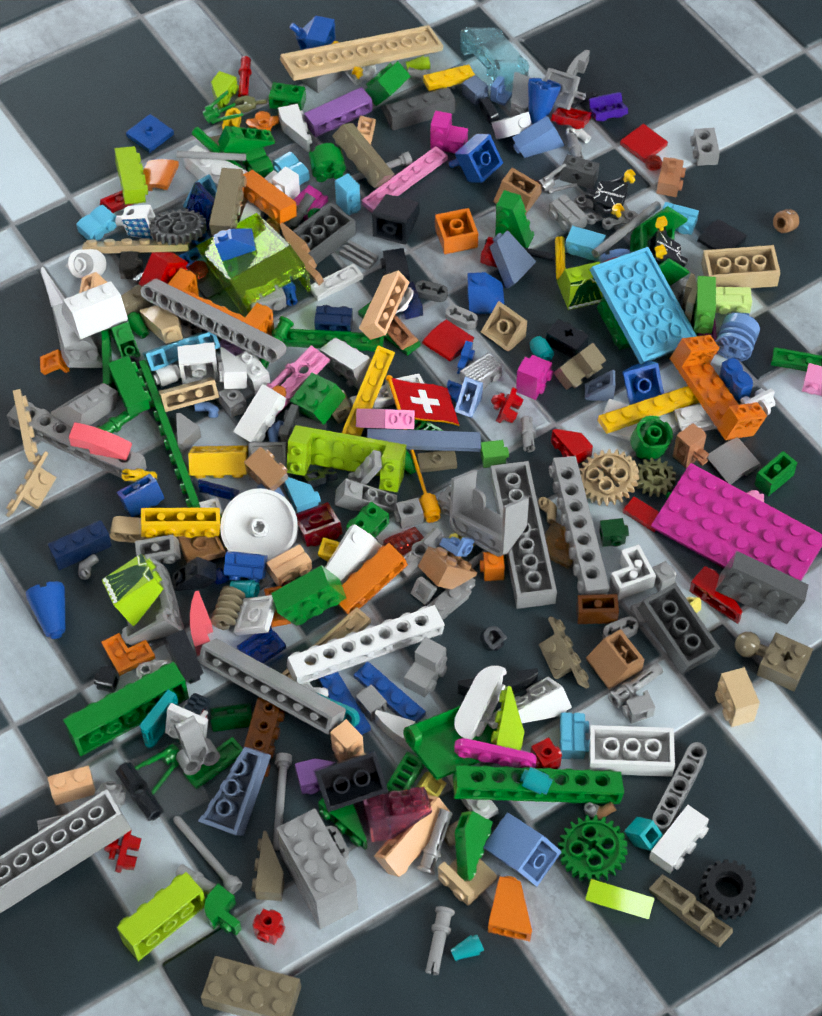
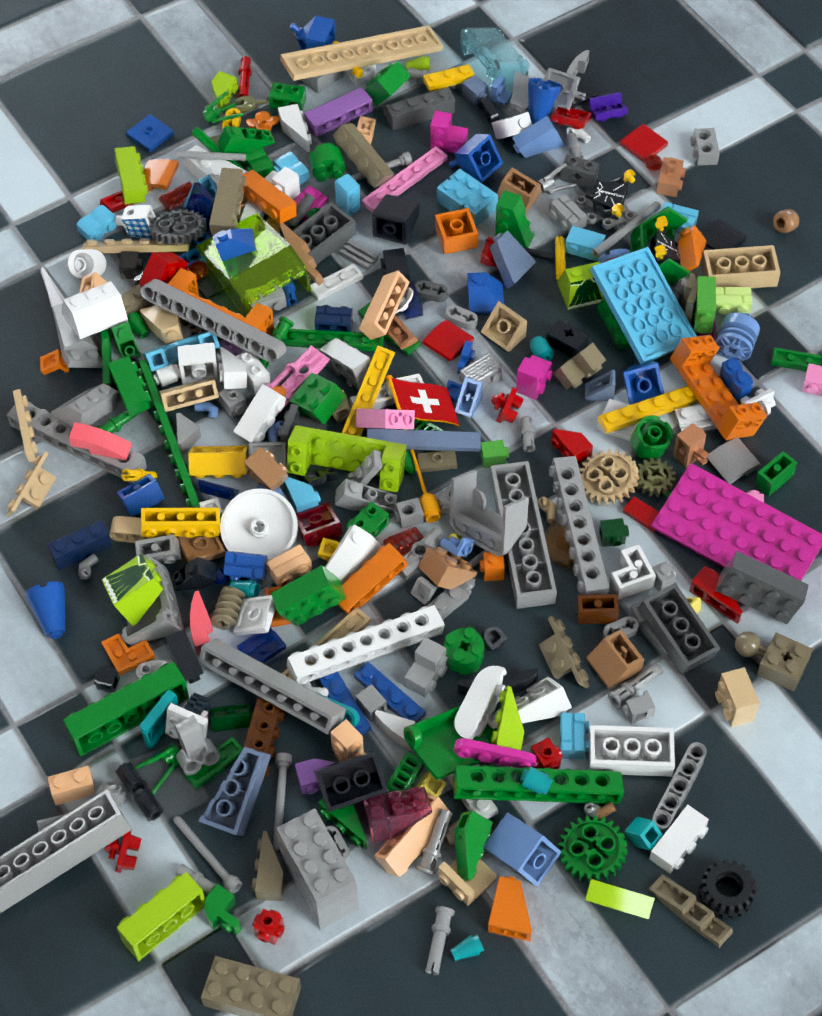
(176, 196): none -> clear red slope
(464, 650): none -> green brick
(465, 190): none -> medium azure piece
(691, 247): none -> orange slope

